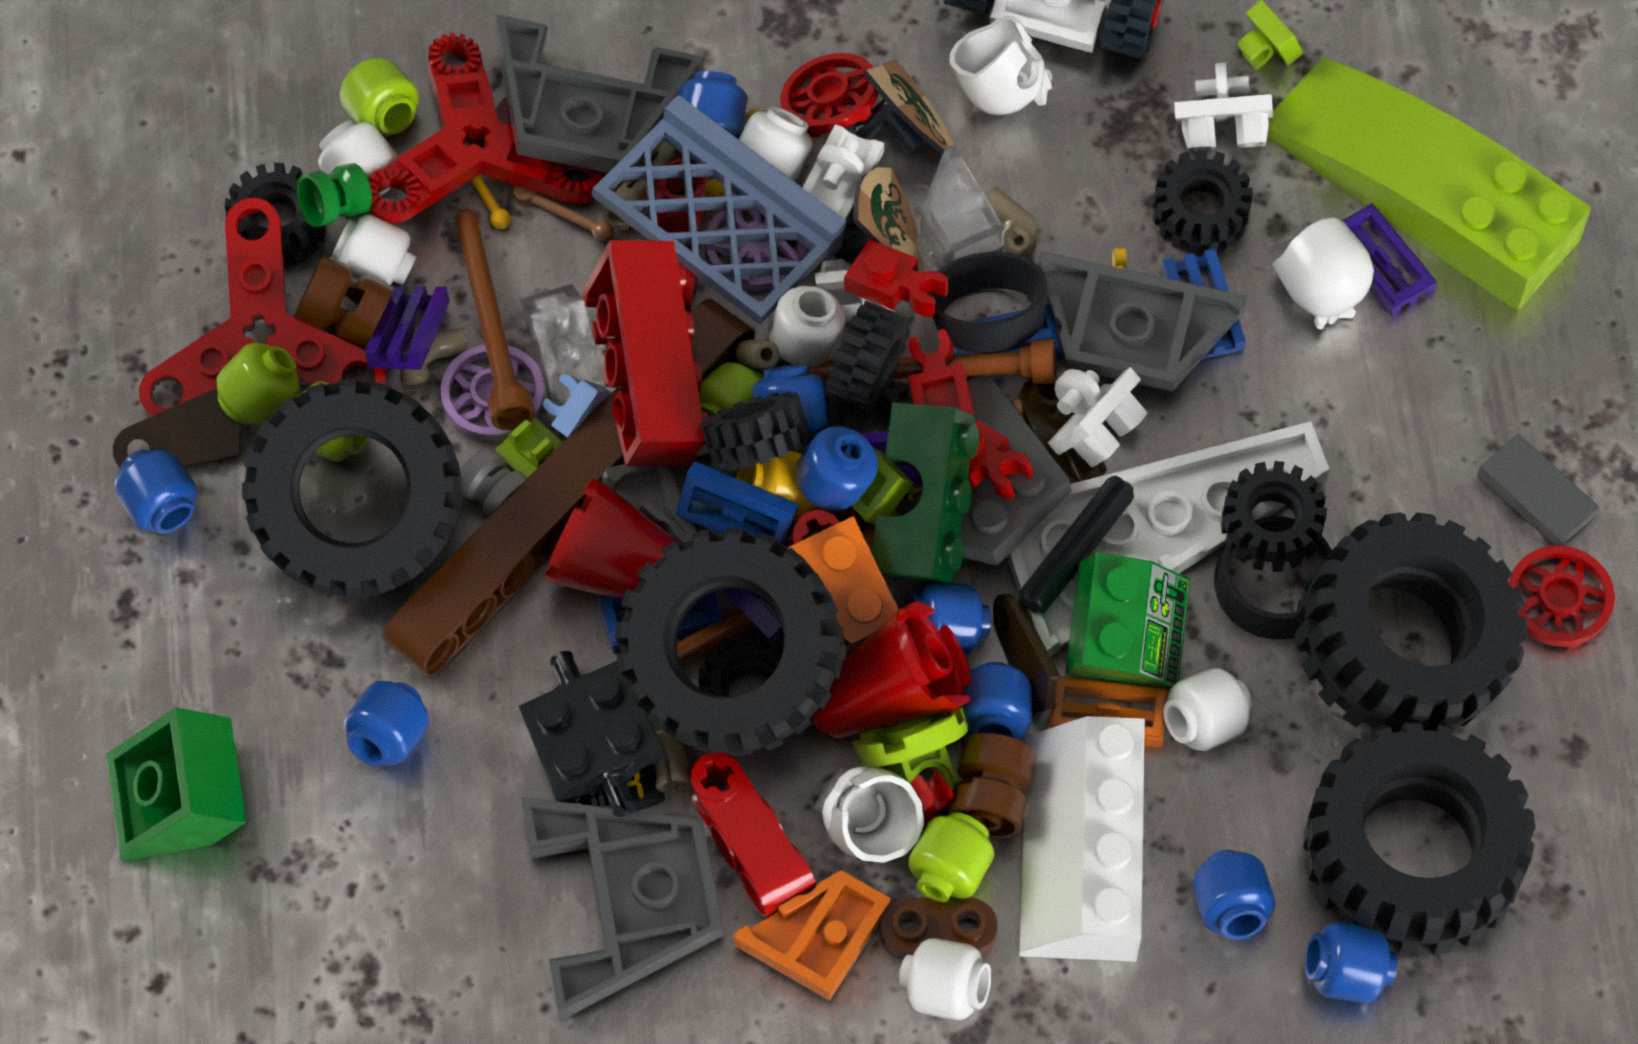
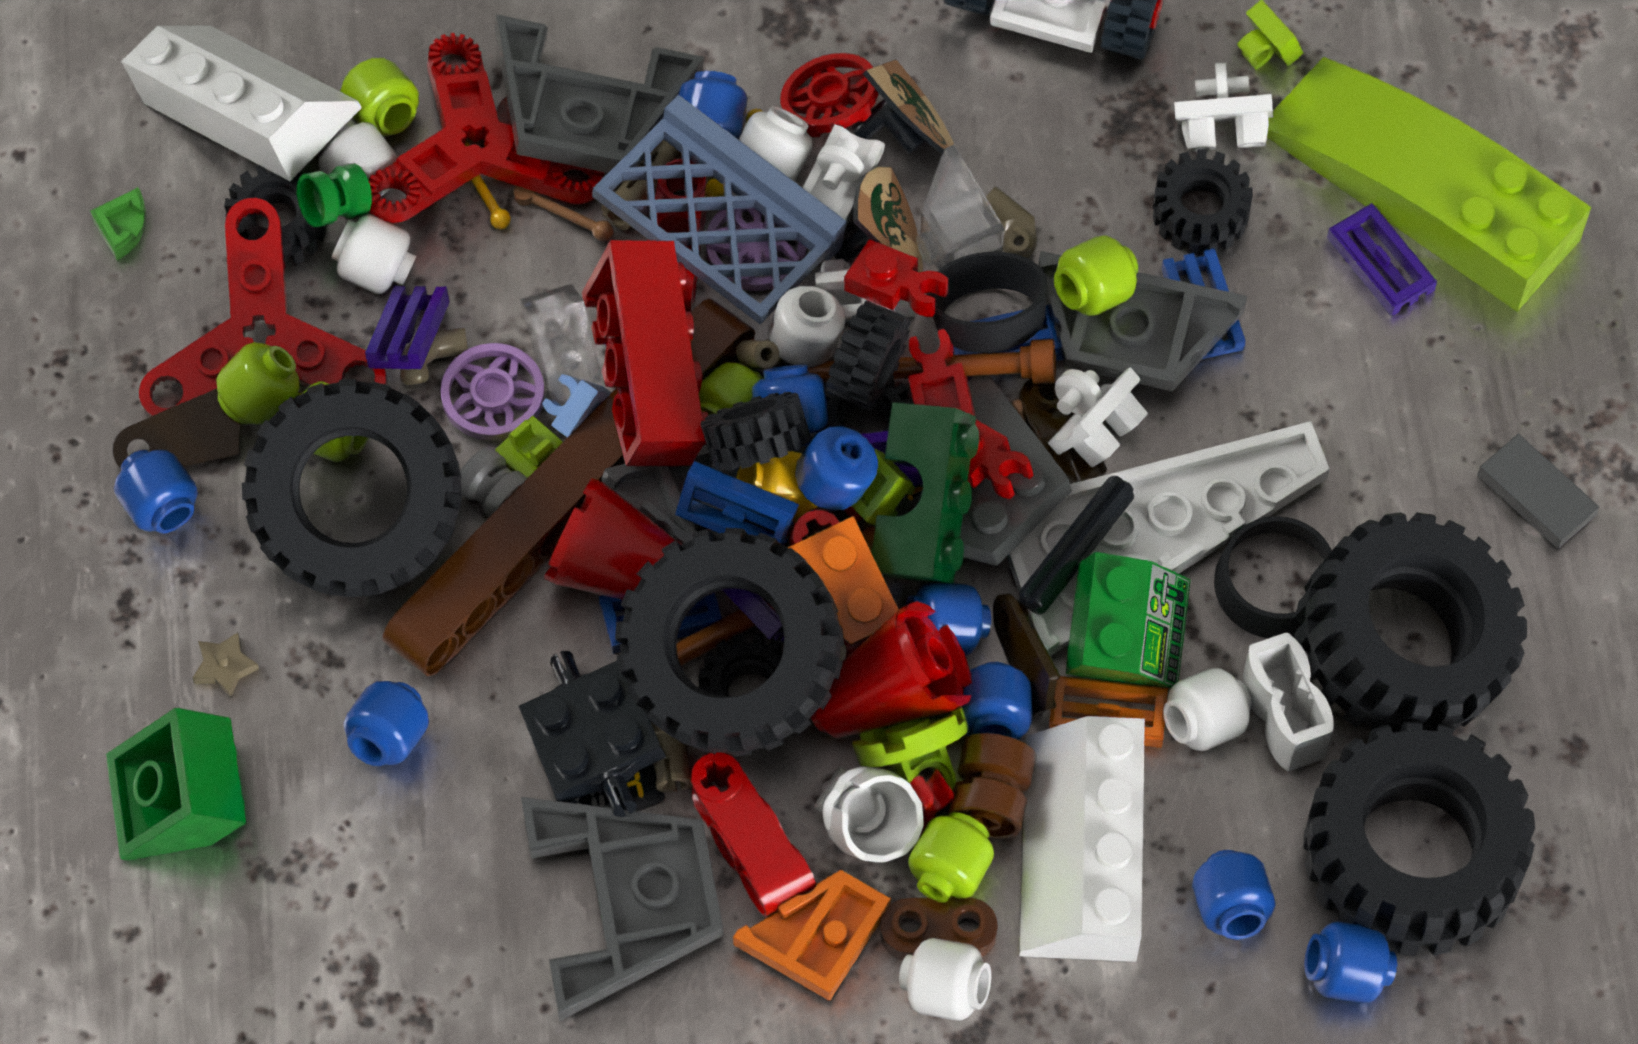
(121, 222): none -> bright green tile
(223, 664): none -> dark tan piece
(238, 96): none -> white slope
(325, 293): reddish brown wheel -> none
(508, 400): dark orange piece -> none
(1000, 68): white helmet -> none
(1096, 275): none -> lime head
(1281, 488): black tyre -> none
(1294, 709): none -> white brick
(1326, 271): white helmet -> none
(1563, 595): red wheel -> none

